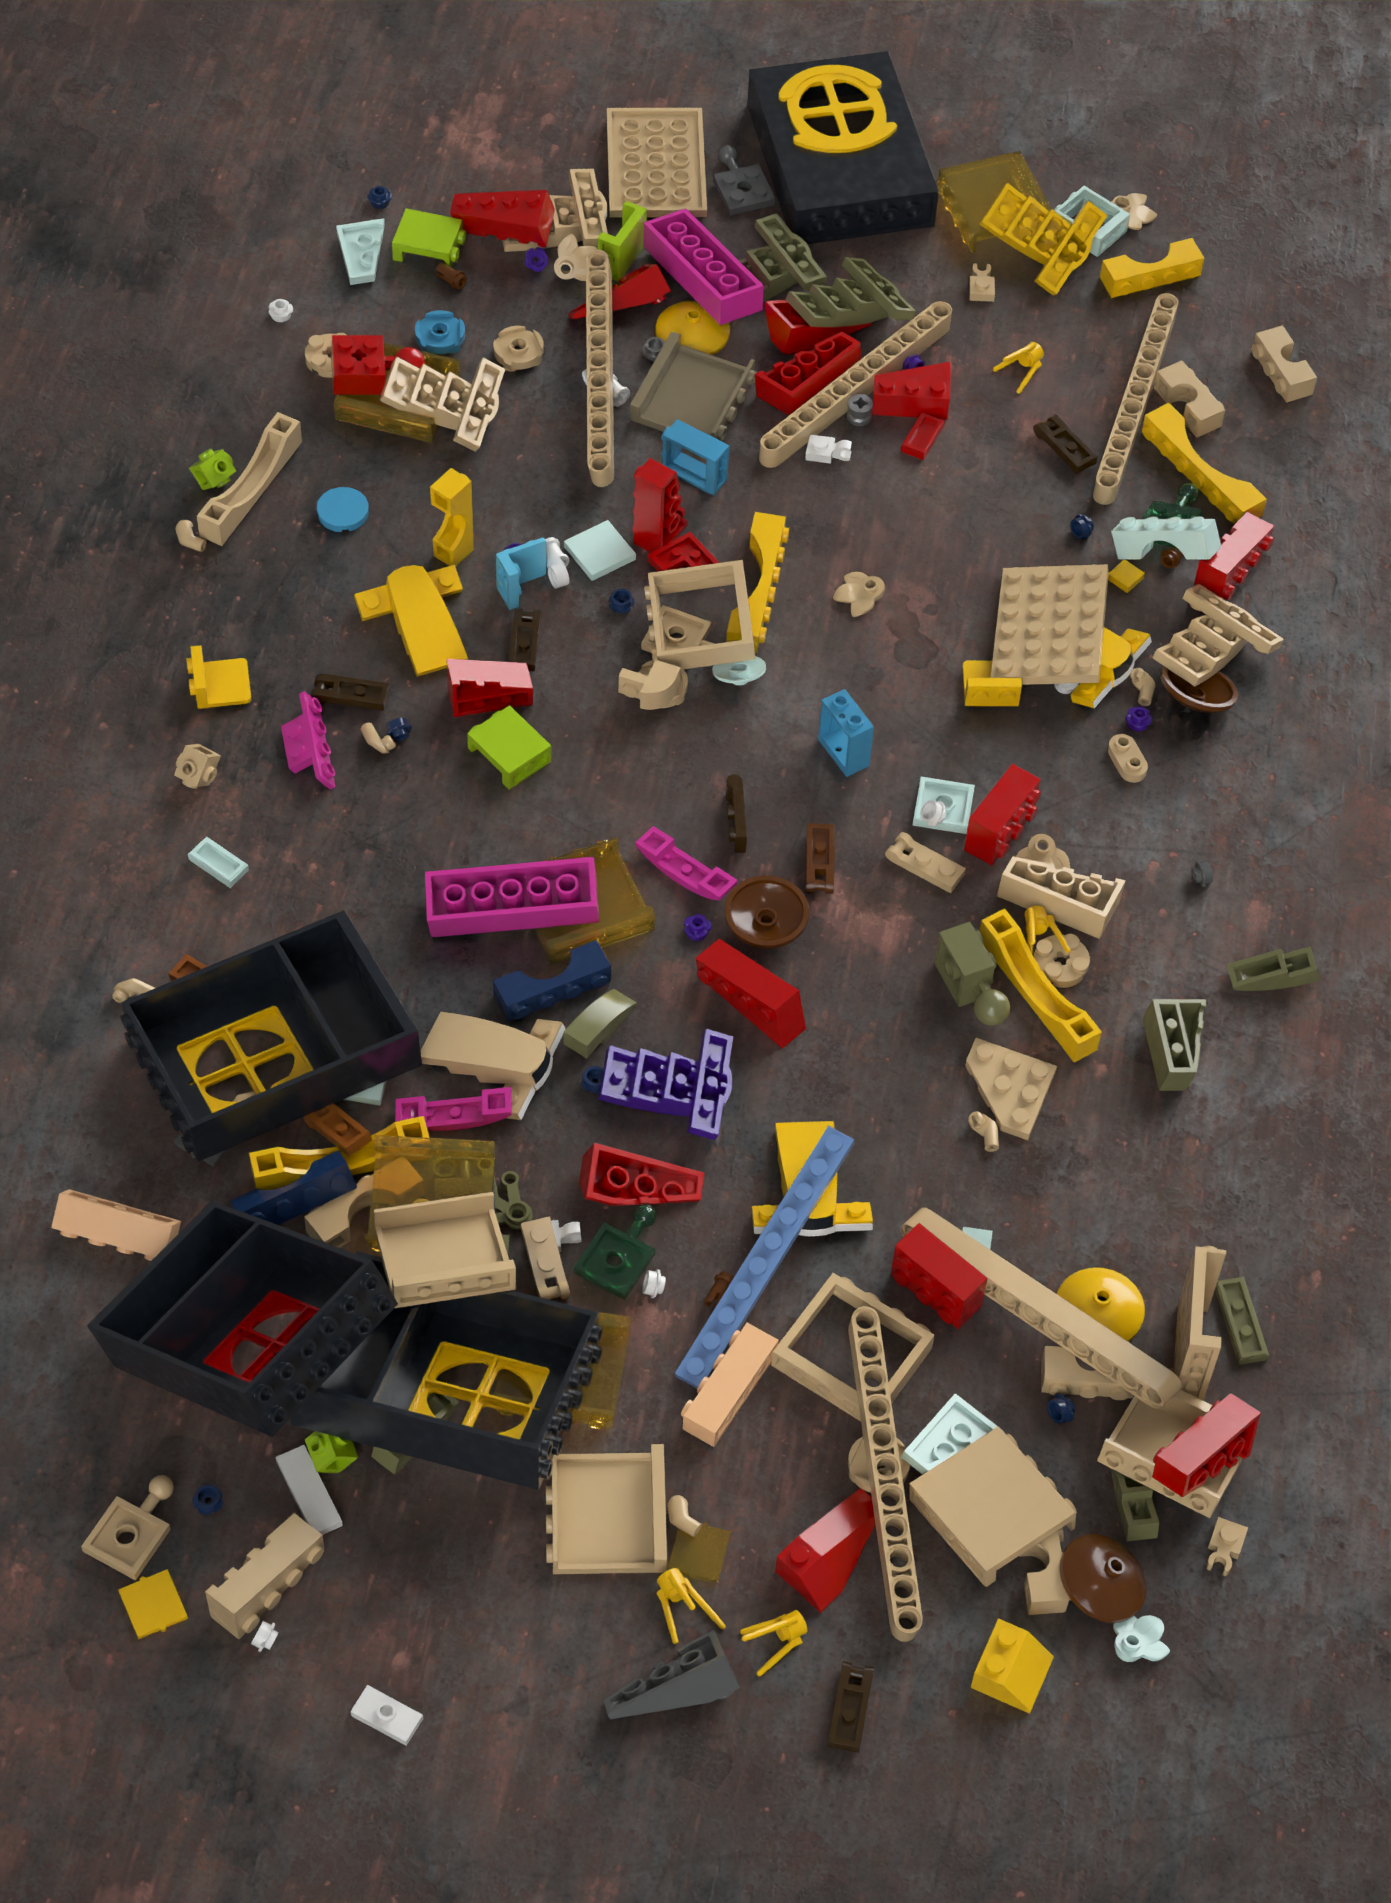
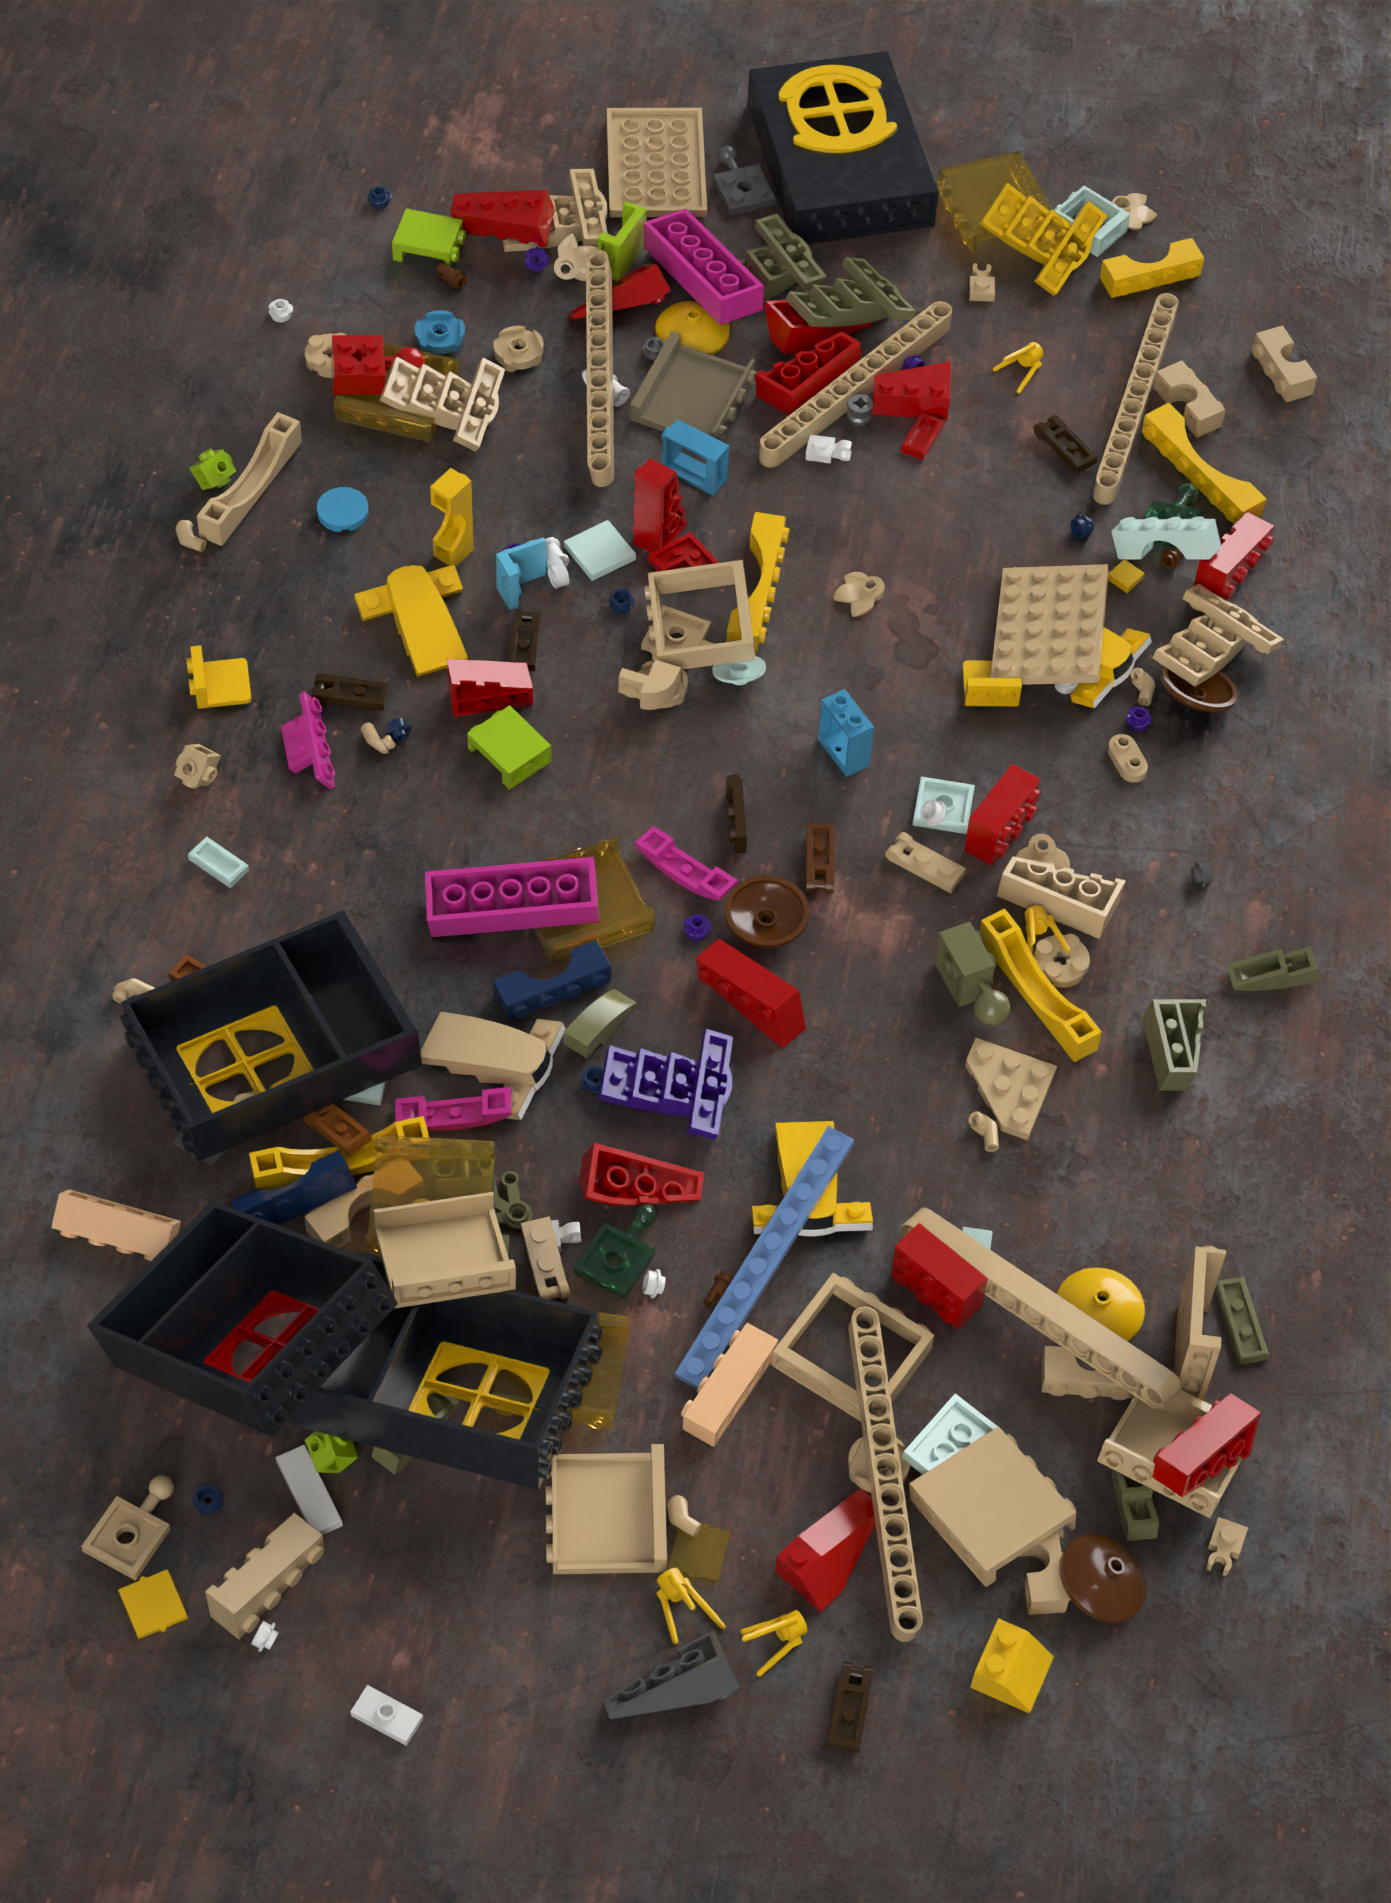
(361, 249): light aqua wing -> none
(1061, 1409): dark blue plate -> none
(1140, 1639): light aqua plate -> none

